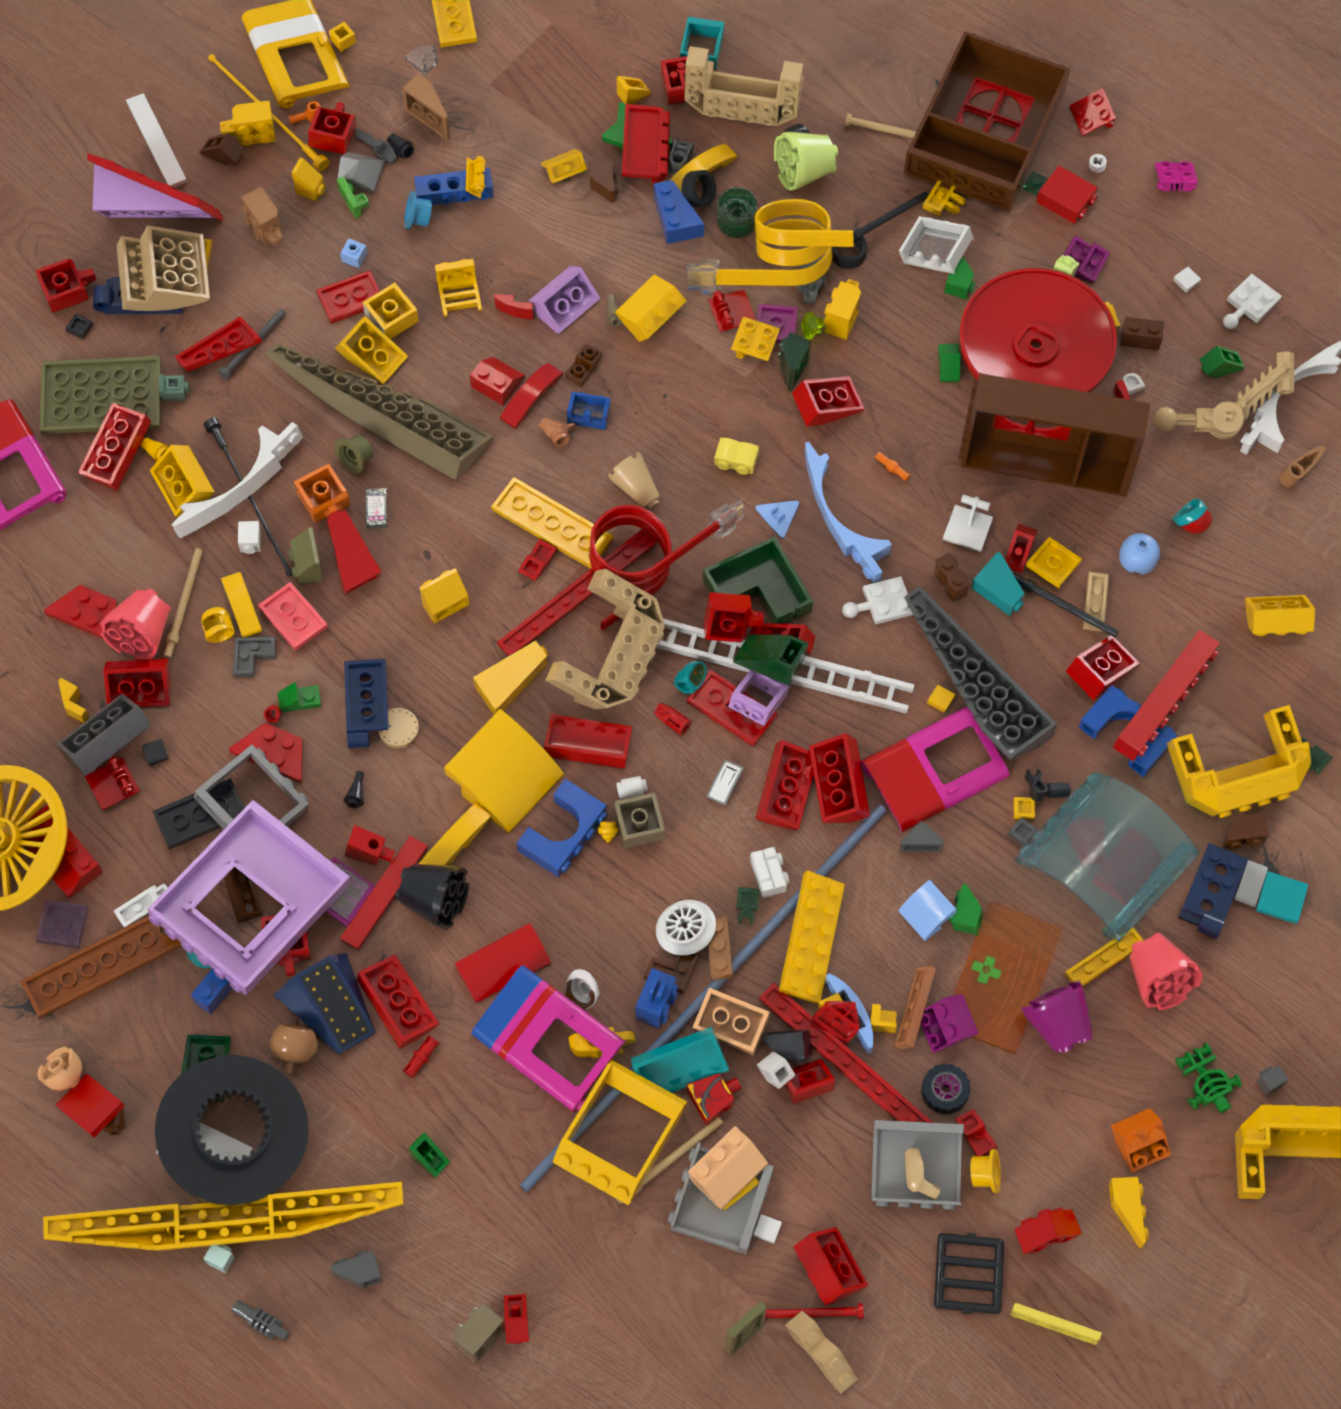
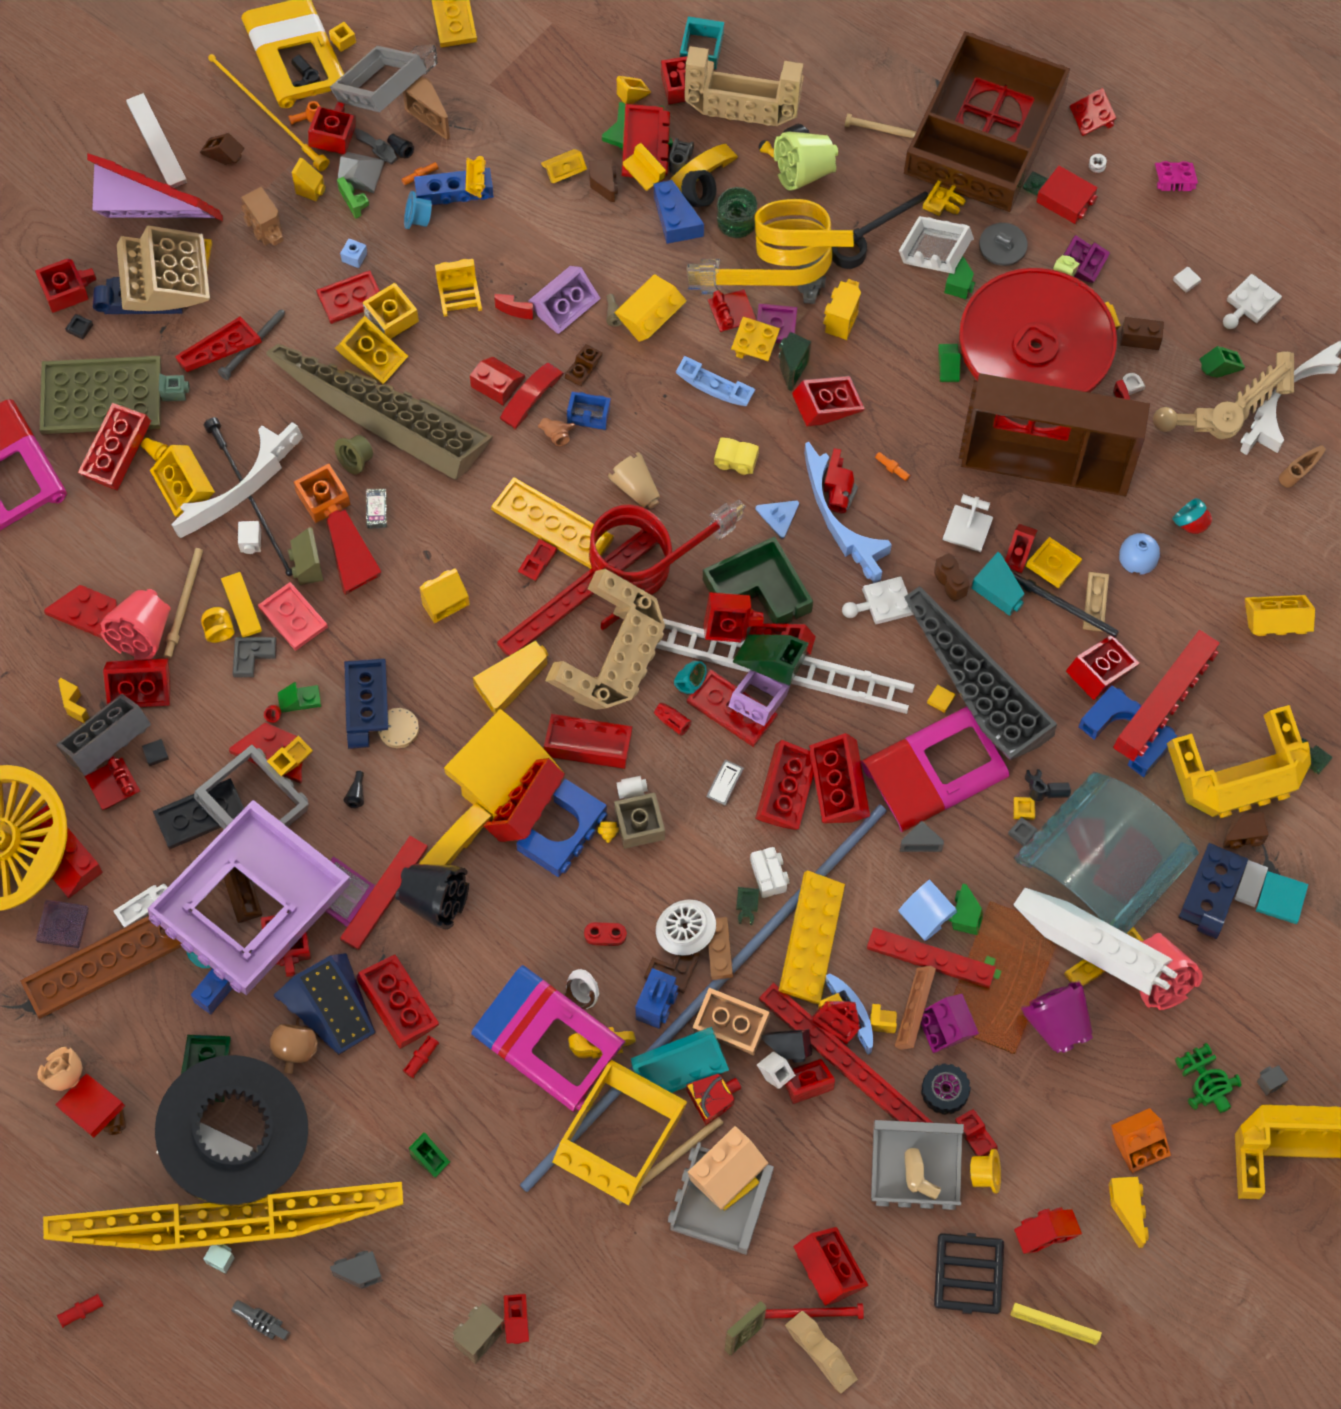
(80, 1310): none -> red pin
(251, 123): yellow hinge -> none
(290, 757): none -> yellow slope
(309, 74): none -> black bar
(347, 87): none -> light grey window
(367, 847): red torso -> none
(420, 172): none -> orange bar
(494, 965): red slope -> none
(526, 802): none -> red wedge
(605, 935): none -> red plate
(644, 167): none -> yellow panel
(713, 384): none -> light blue slope
(765, 147): none -> yellow piece
(767, 1229): white tile -> none
(811, 325): clear neon green tile -> none
(839, 484): none -> red plate
(926, 955): none -> red plate
(1003, 244): none -> dark grey shield
(1095, 940): none -> white hinge

